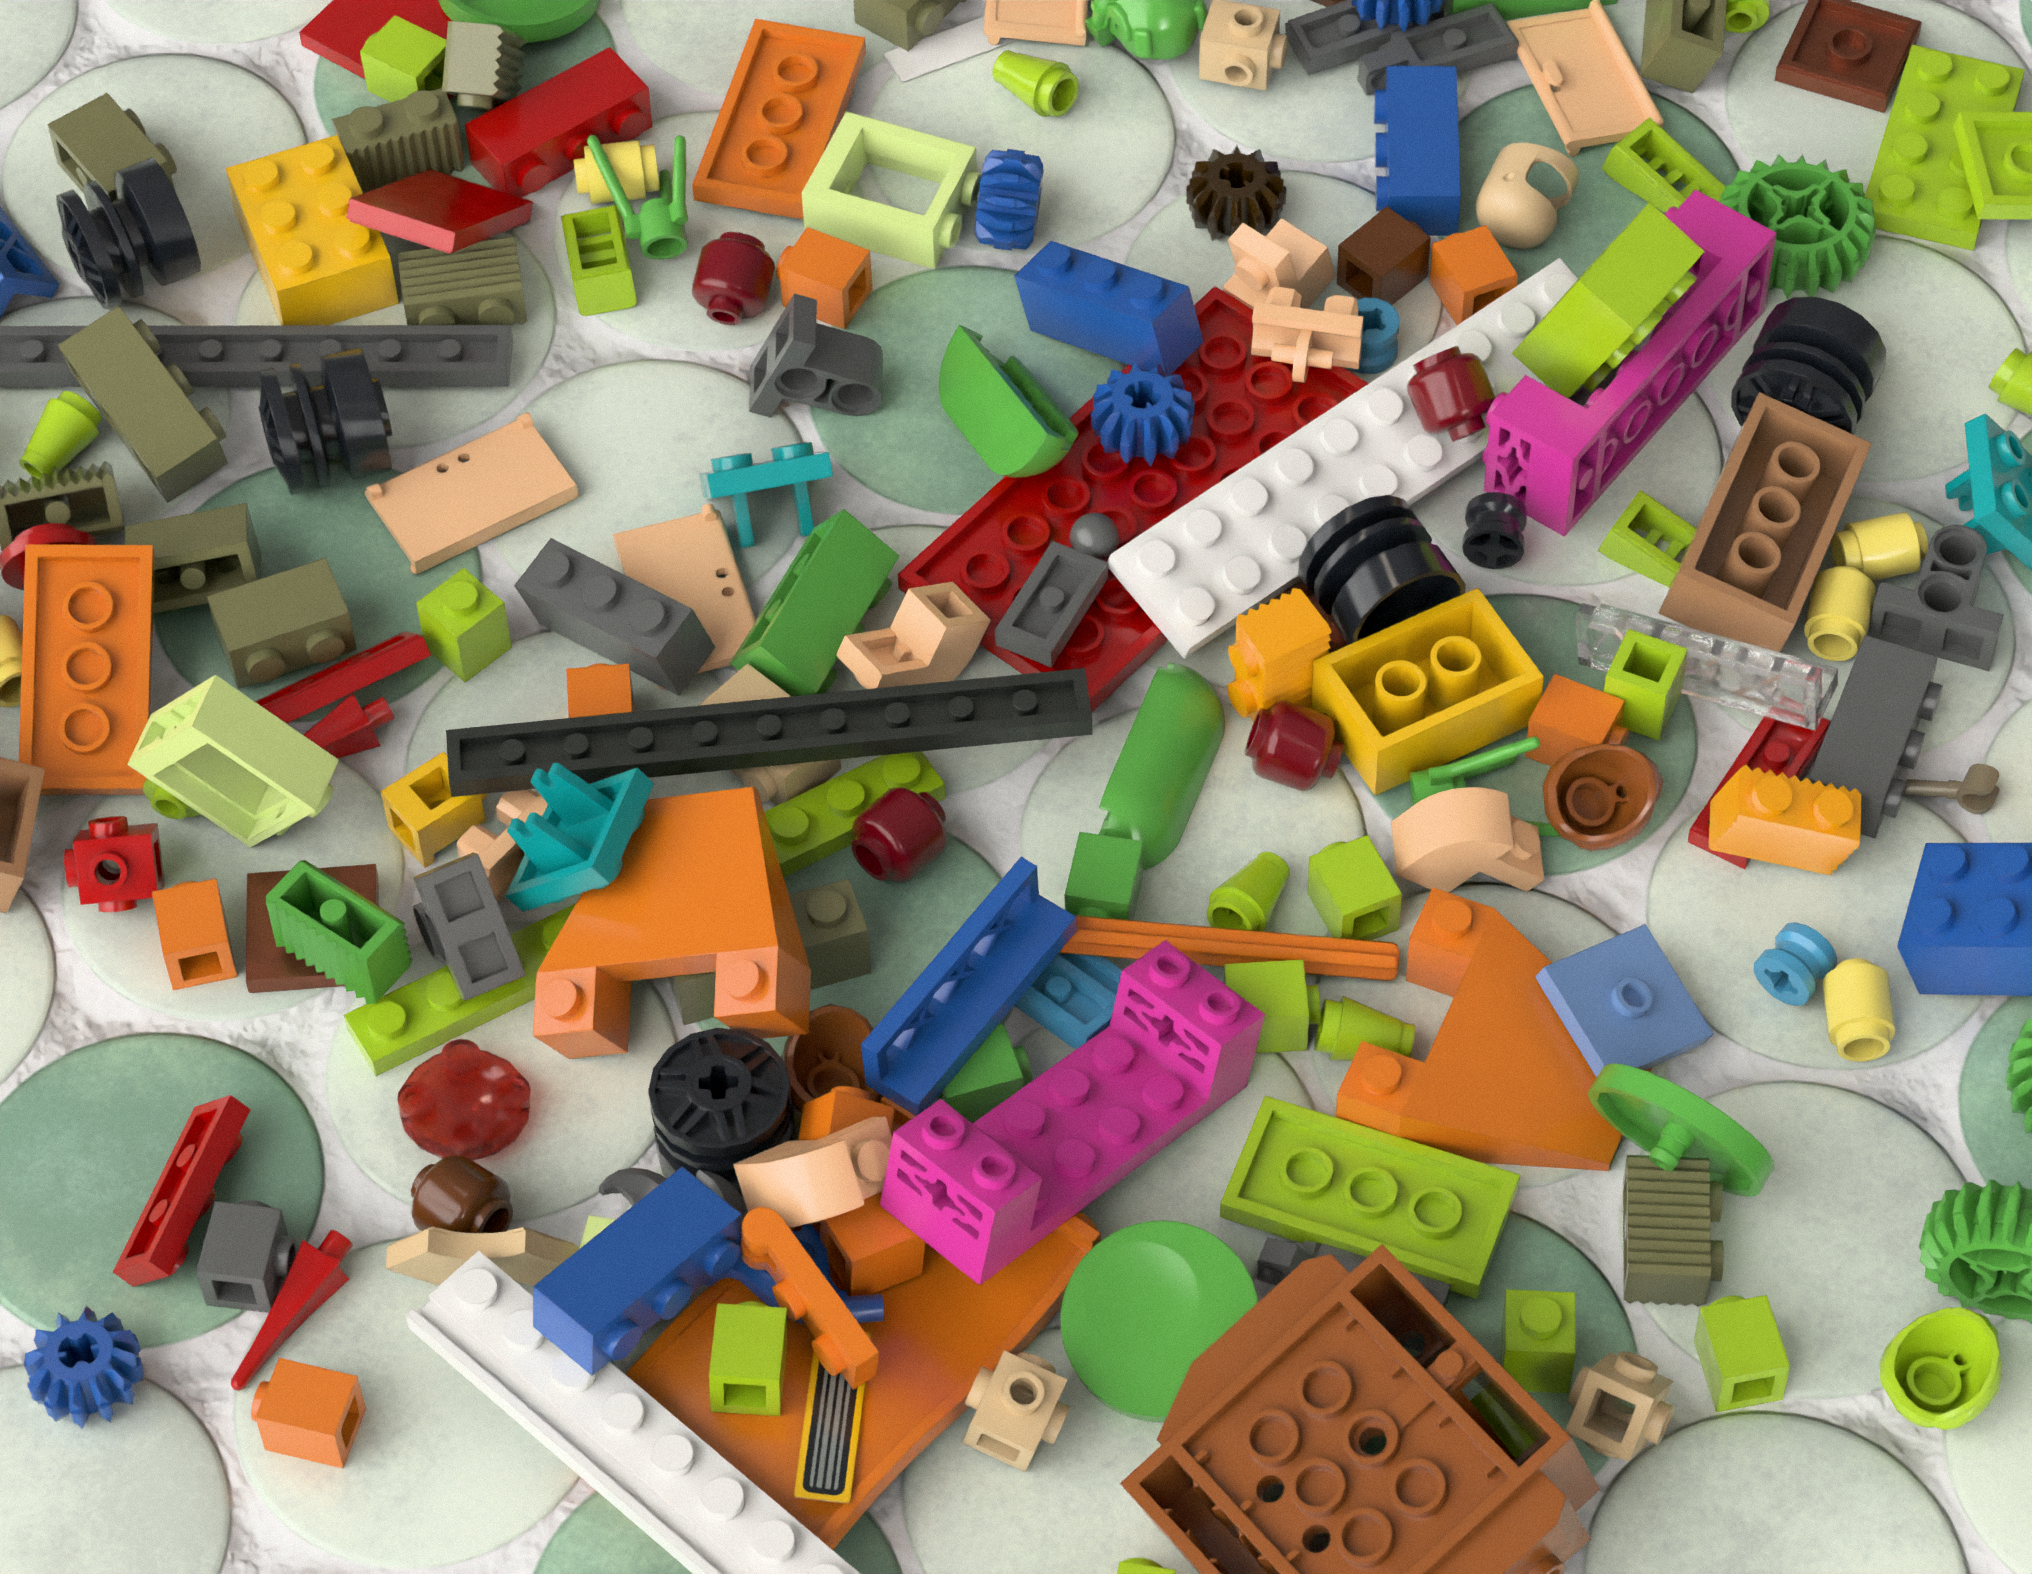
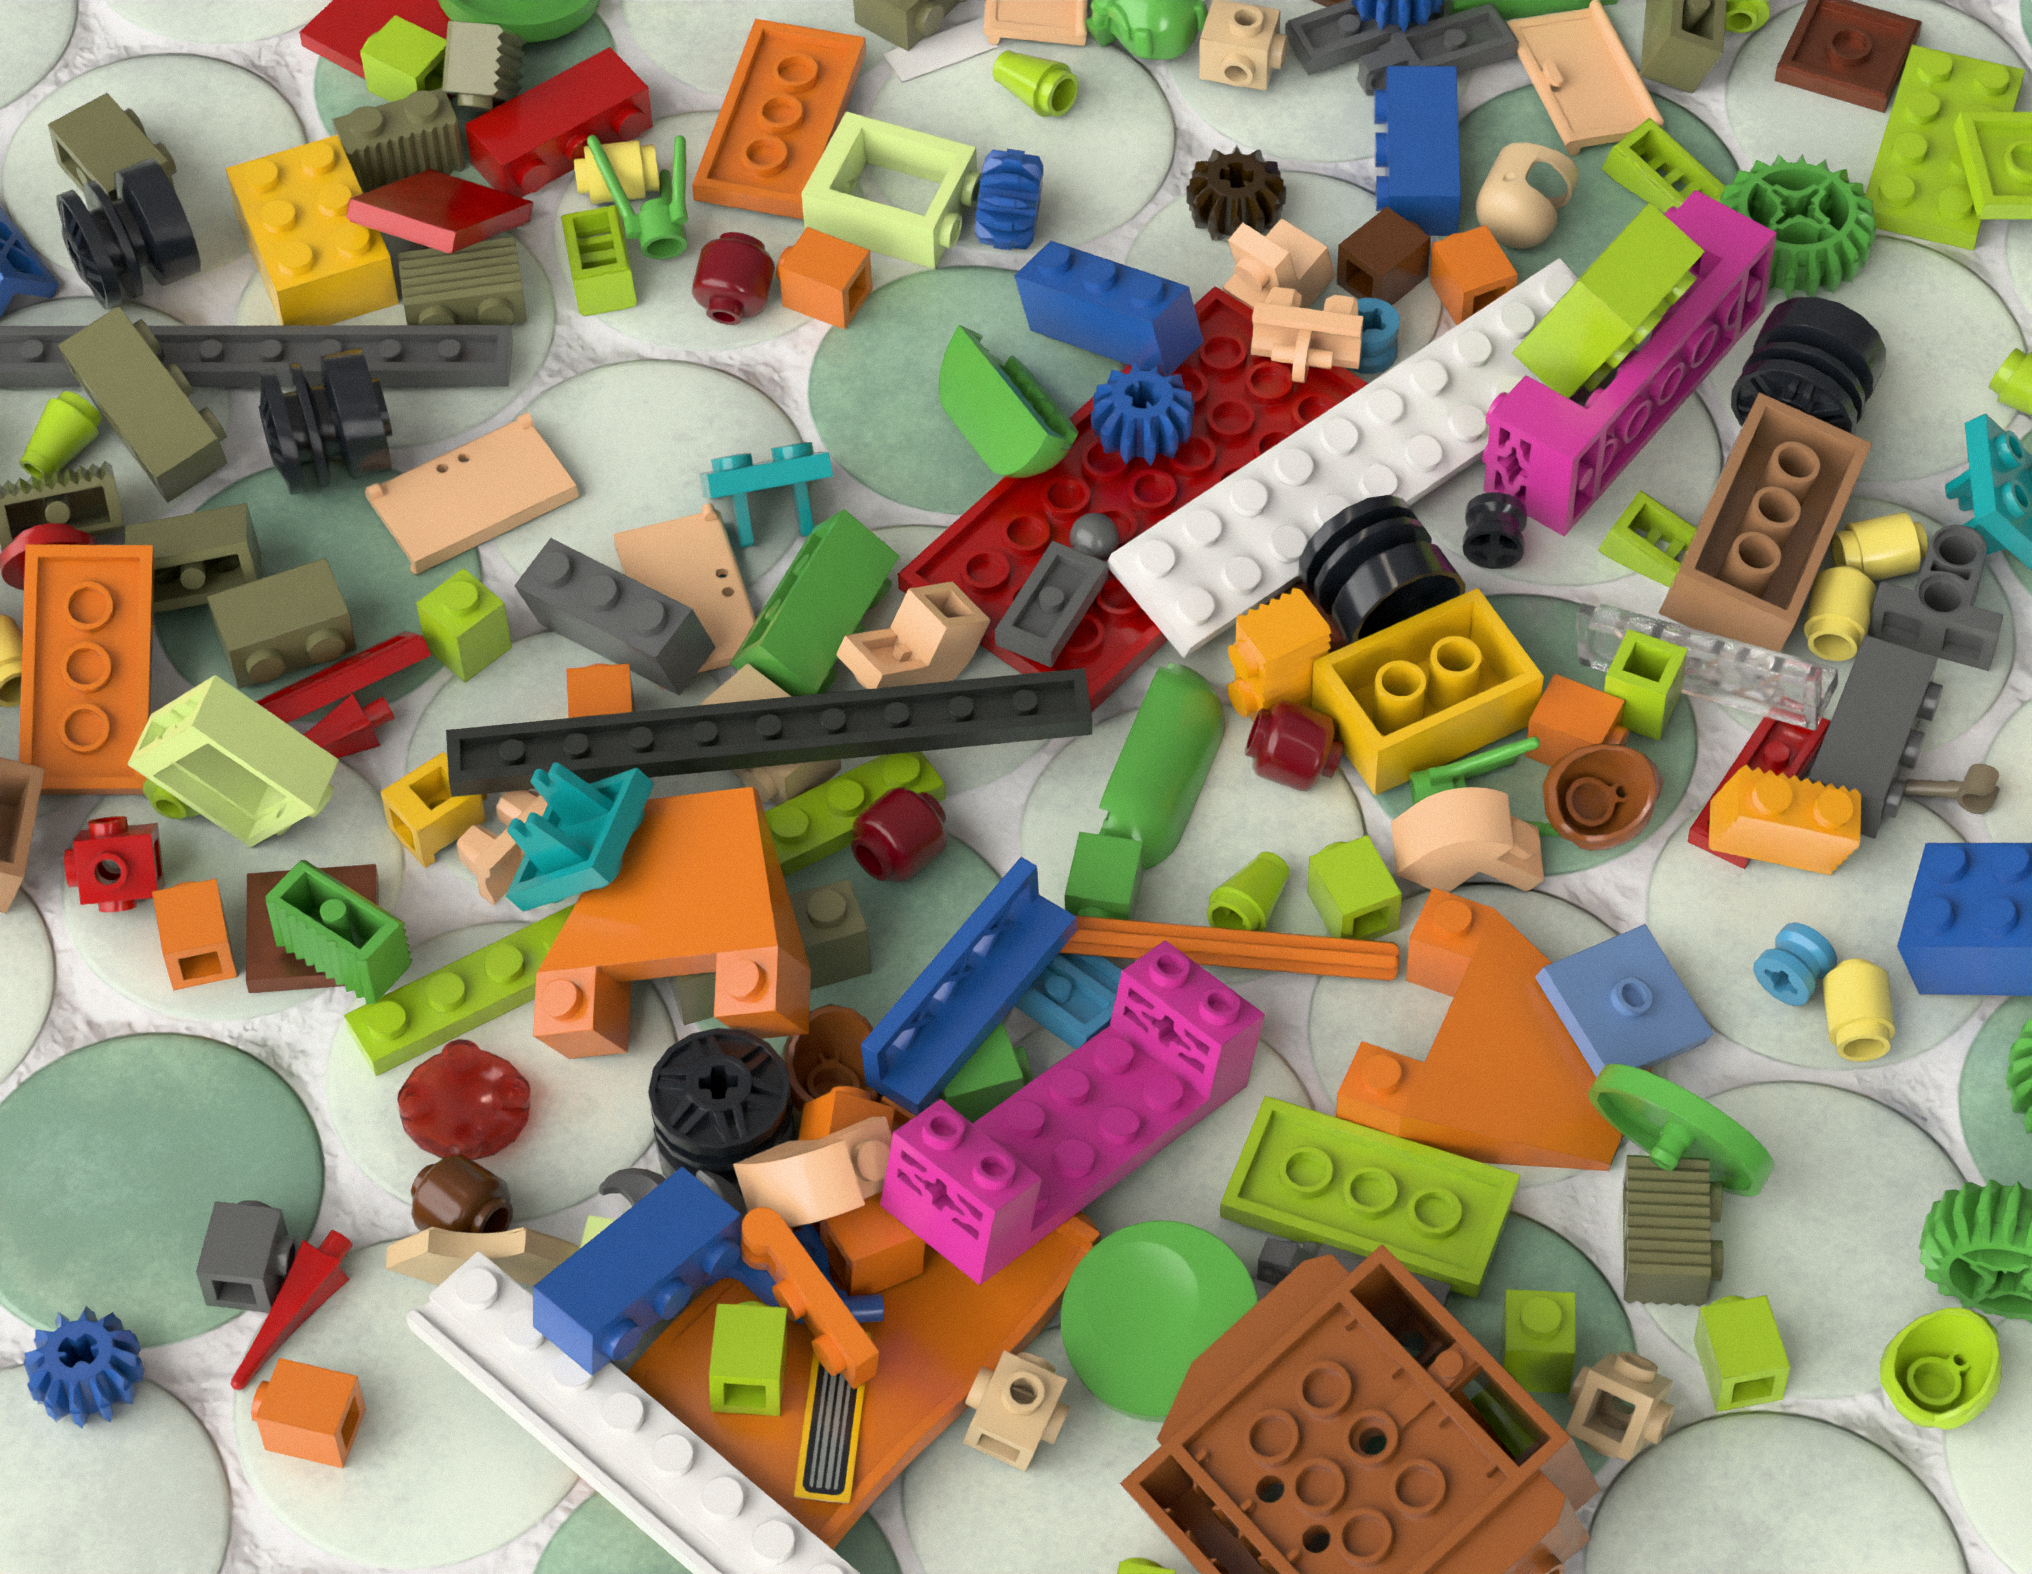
(183, 1191): red plate -> none
(466, 926): dark grey tile -> none
(815, 366): dark grey tile -> none
(1283, 997): lime brick -> none
(1350, 1022): lime cone -> none
(1451, 393): dark red head -> none

